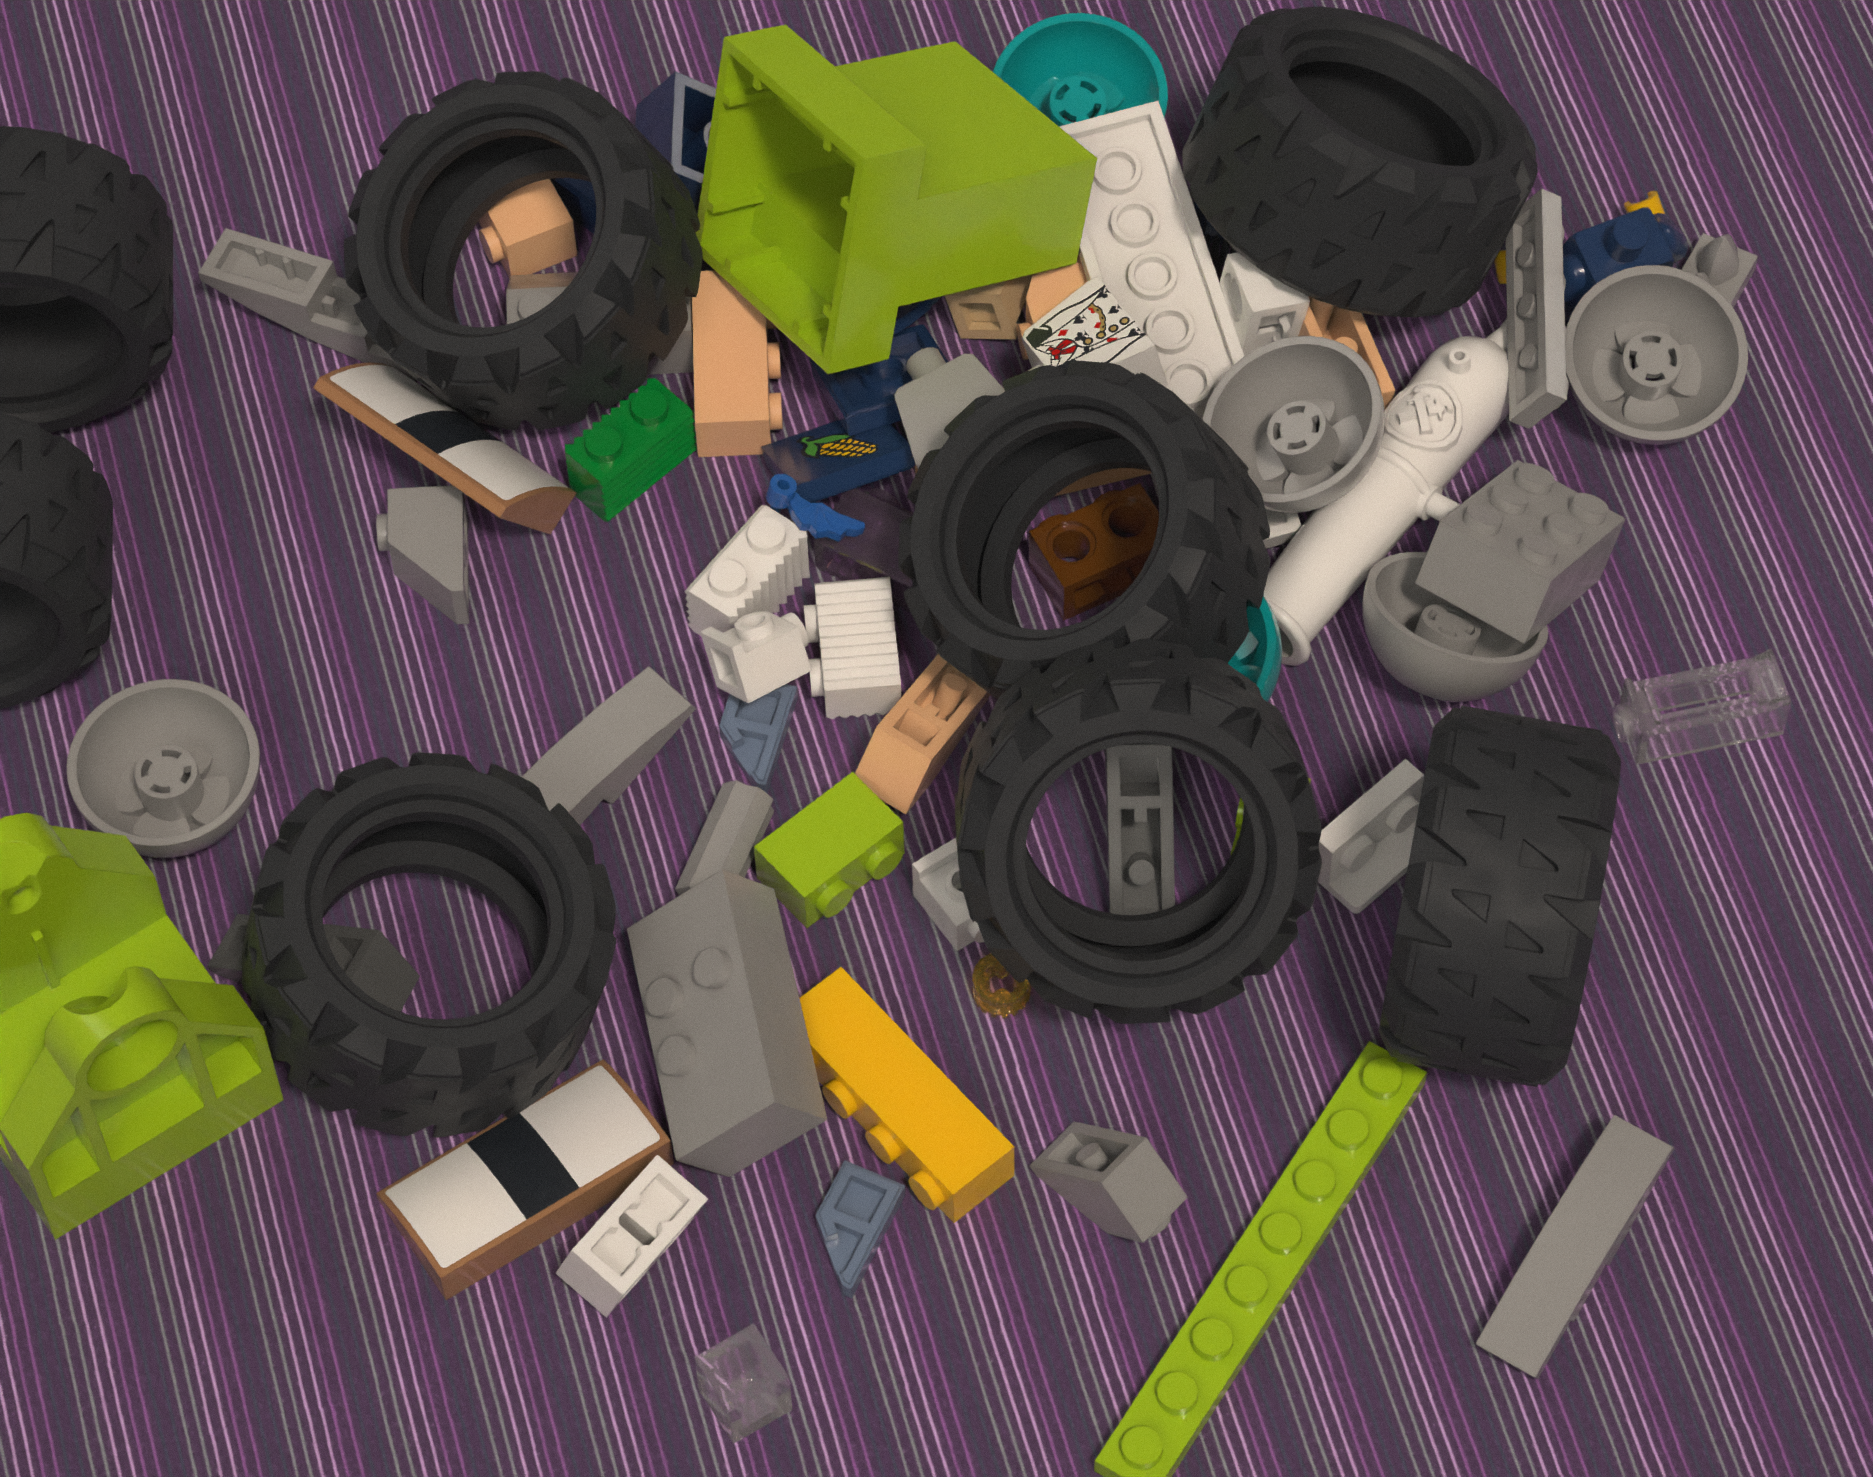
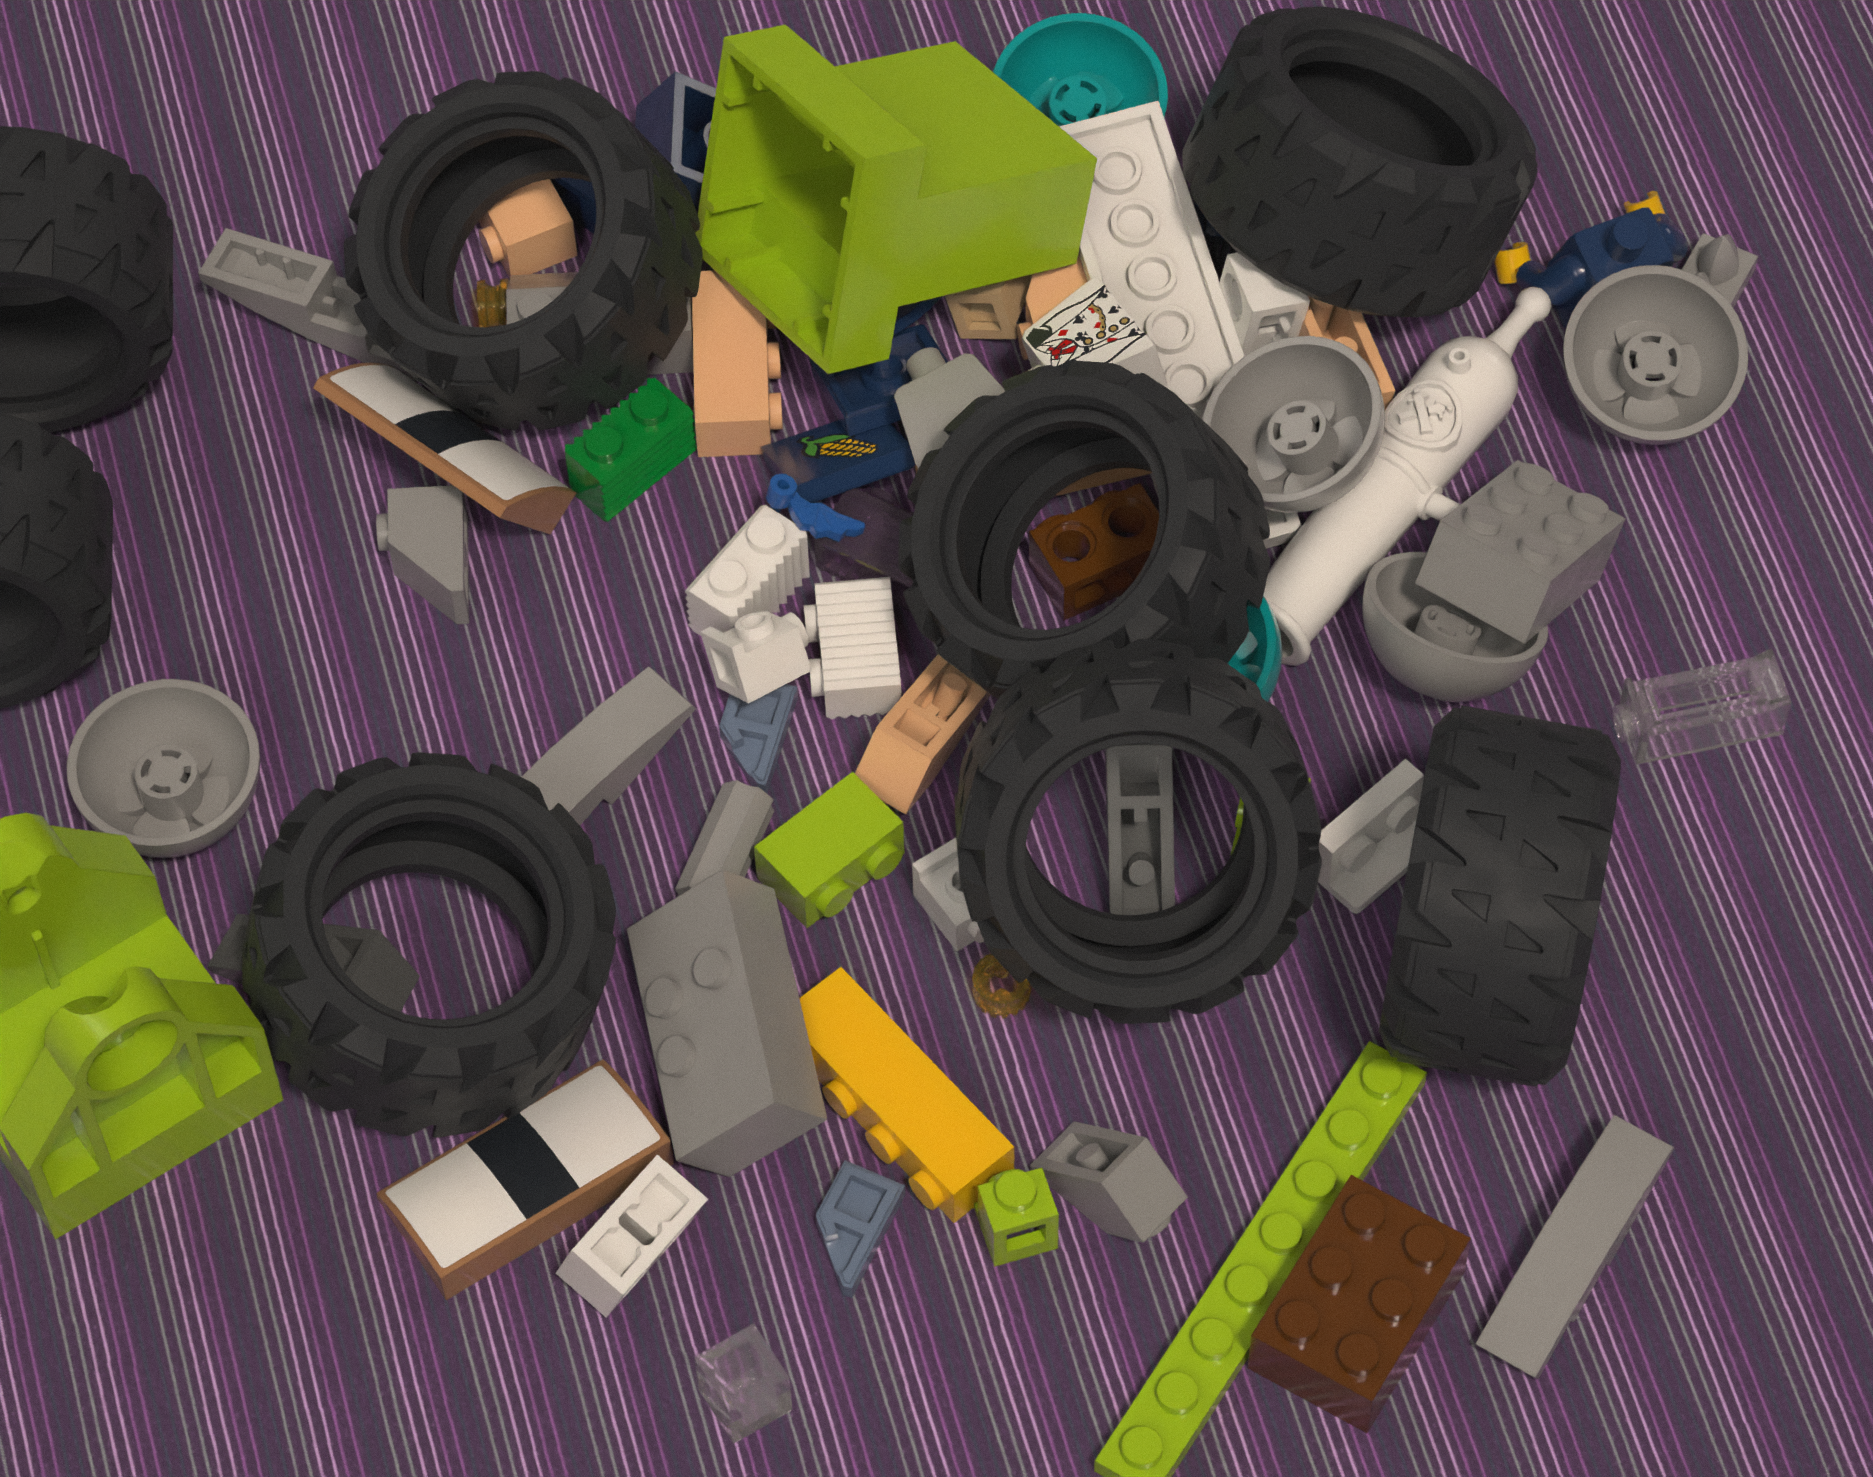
(492, 303): none -> clear yellow bush
(1016, 1203): none -> lime brick
(1358, 1303): none -> reddish brown brick
(1536, 310): light grey plate -> none

